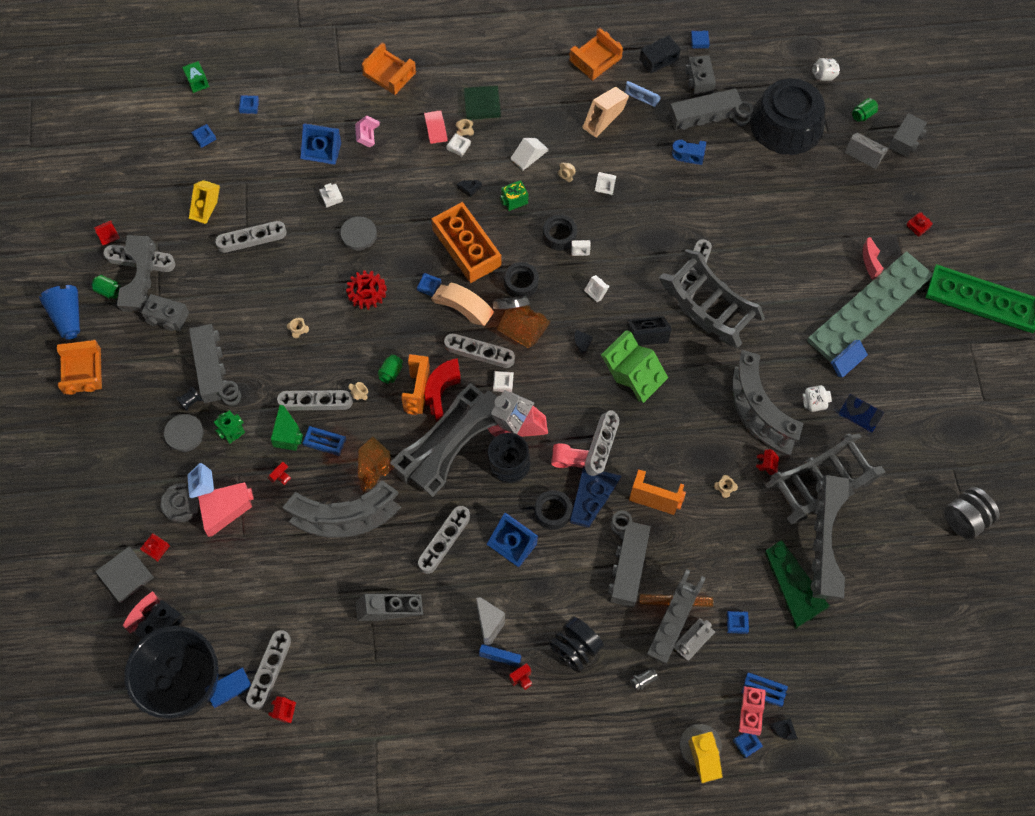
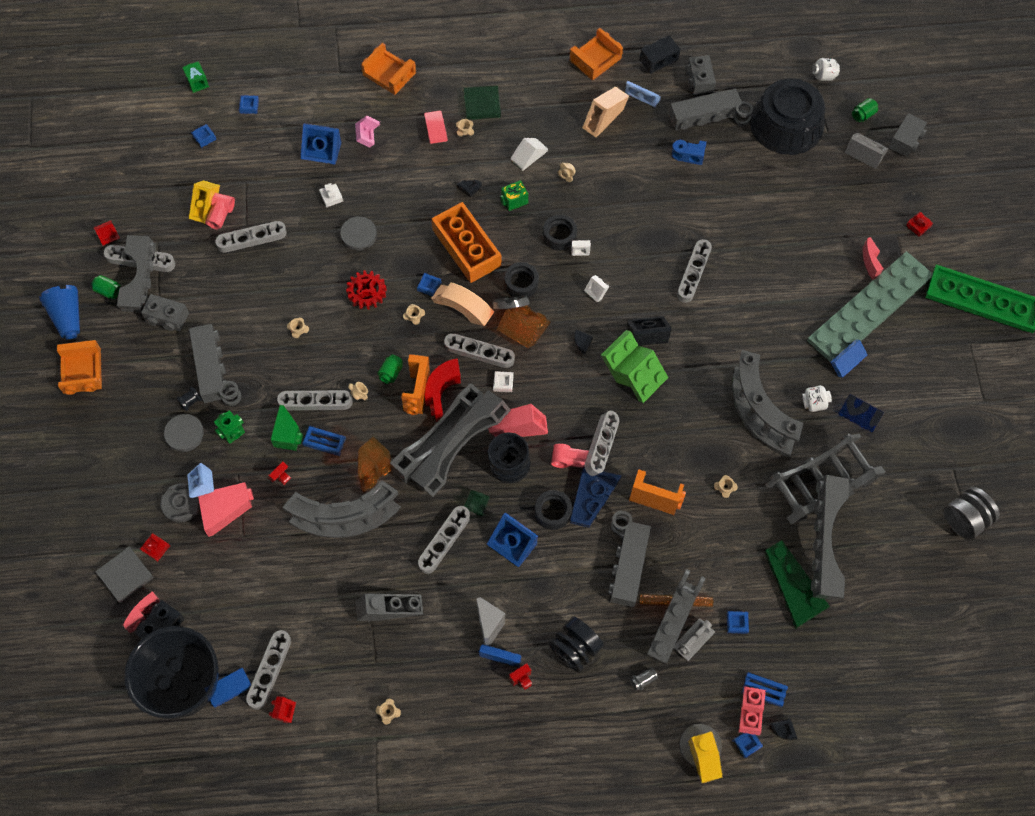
(221, 206): none -> coral piece
(388, 705): none -> tan plate
(411, 310): none -> tan plate
(458, 145): white tile -> none
(477, 502): none -> clear green tile
(511, 411): light grey torso -> none
(605, 183): white tile -> none
(698, 313): dark grey fence -> none
(700, 39): blue tile -> none
(770, 461): red tile -> none

